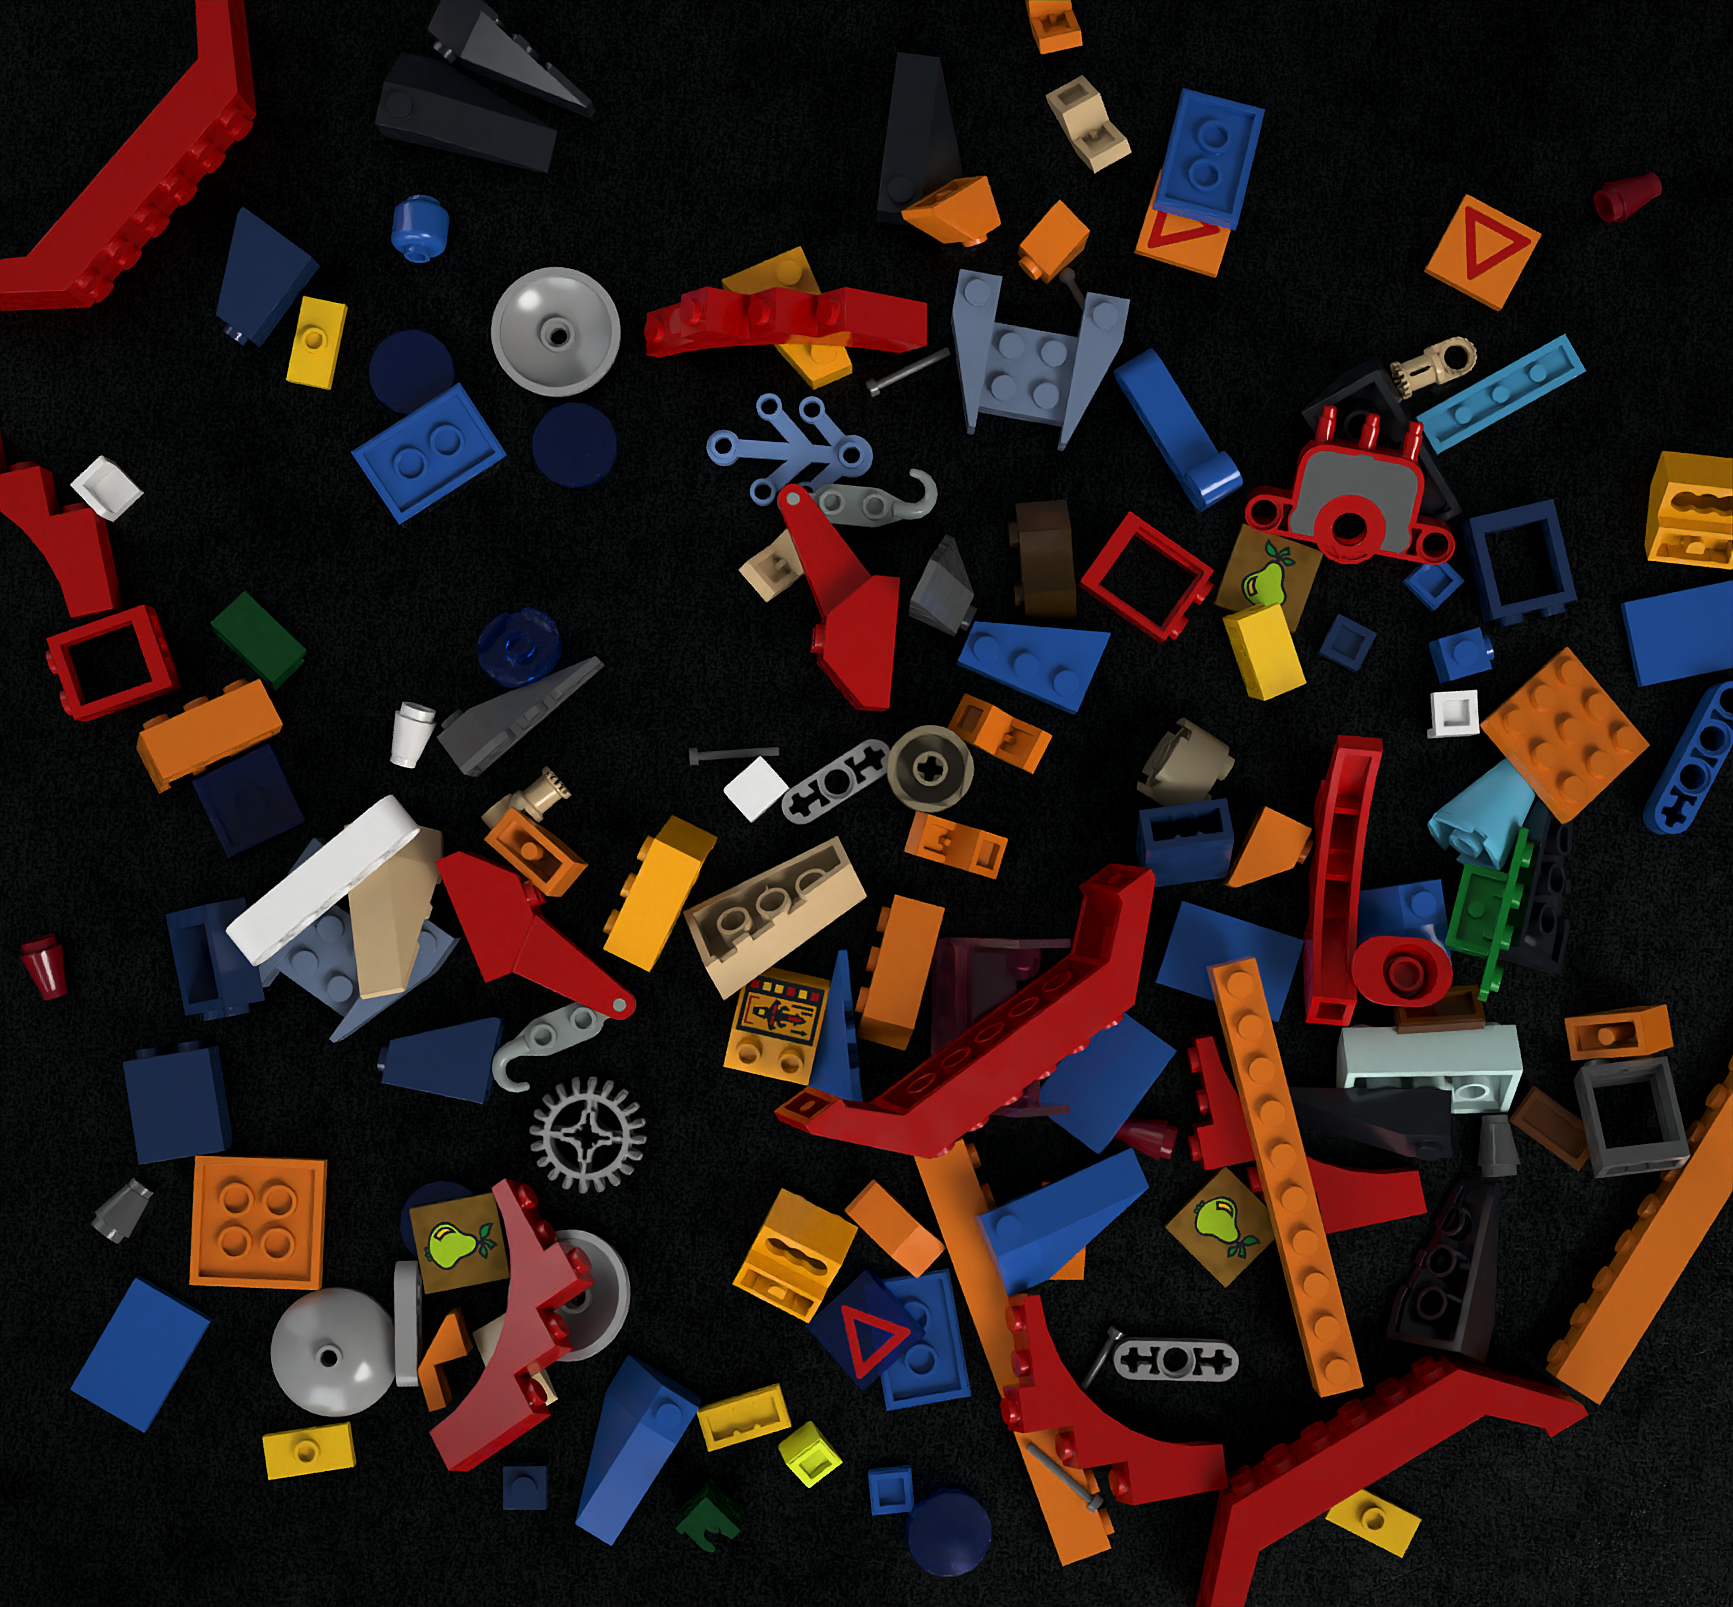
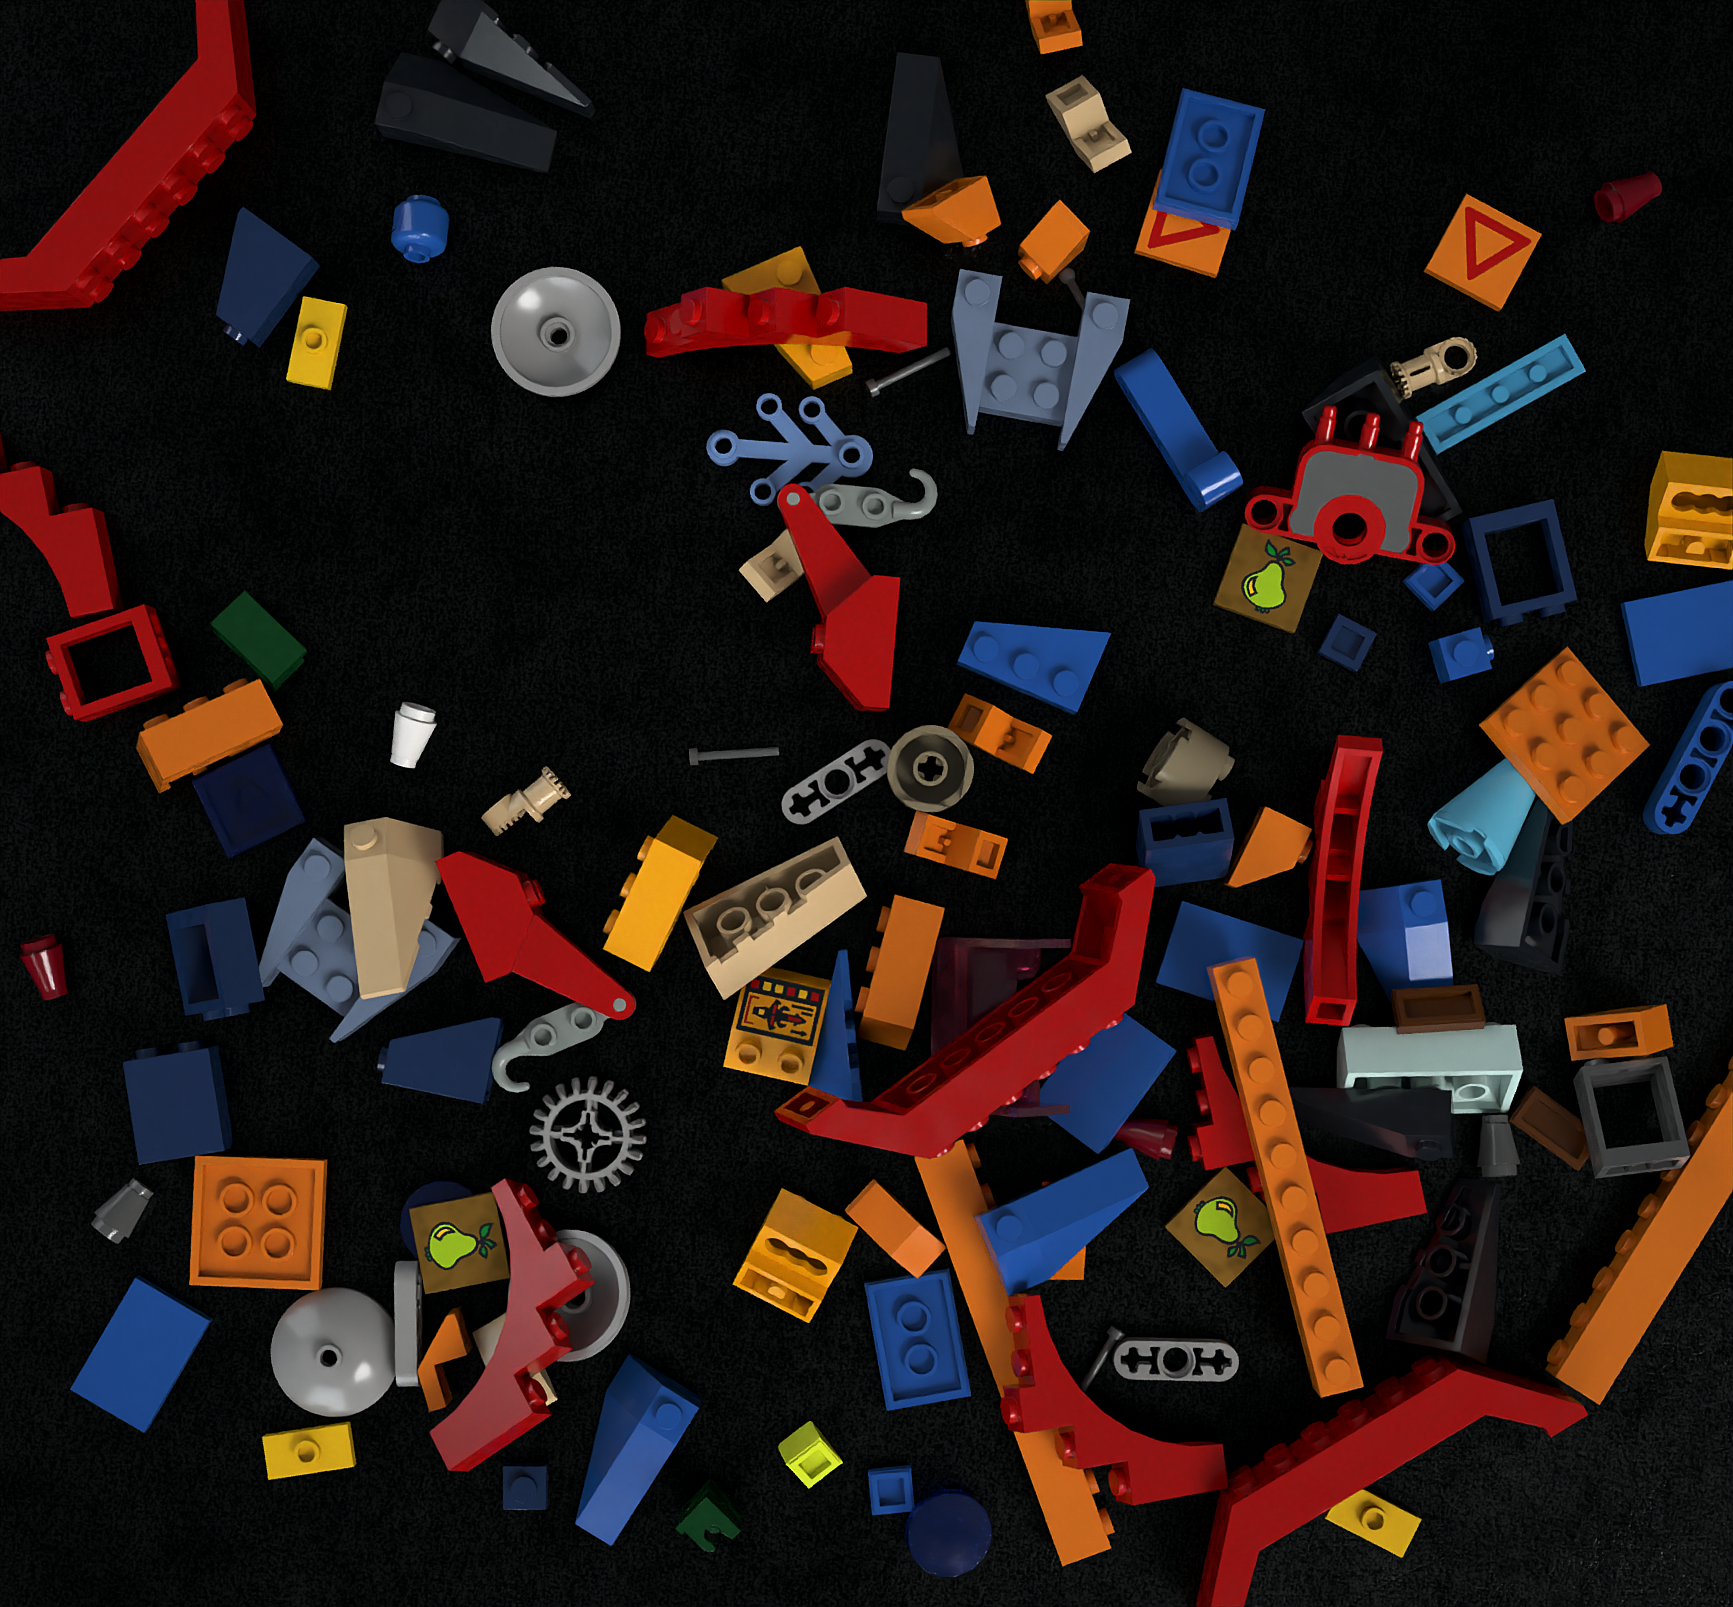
(106, 488): white panel -> none
(322, 880): white beam -> none
(410, 370): clear blue tile -> none
(429, 453): blue tile -> none
(493, 727): dark grey wedge -> none
(519, 648): clear blue tile -> none
(536, 853): orange slope -> none
(575, 445): clear blue tile -> none
(743, 1417): yellow plate -> none
(756, 789): white panel -> none
(866, 1329): clear blue tile -> none
(944, 591): dark grey wedge -> none
(1044, 562): dark brown brick -> none
(1093, 1502): dark grey piece -> none
(1195, 592): red window -> none
(1264, 651): yellow hinge -> none
(1401, 971): red piece -> none
(1454, 714): white panel -> none
(1482, 911): green bracket -> none

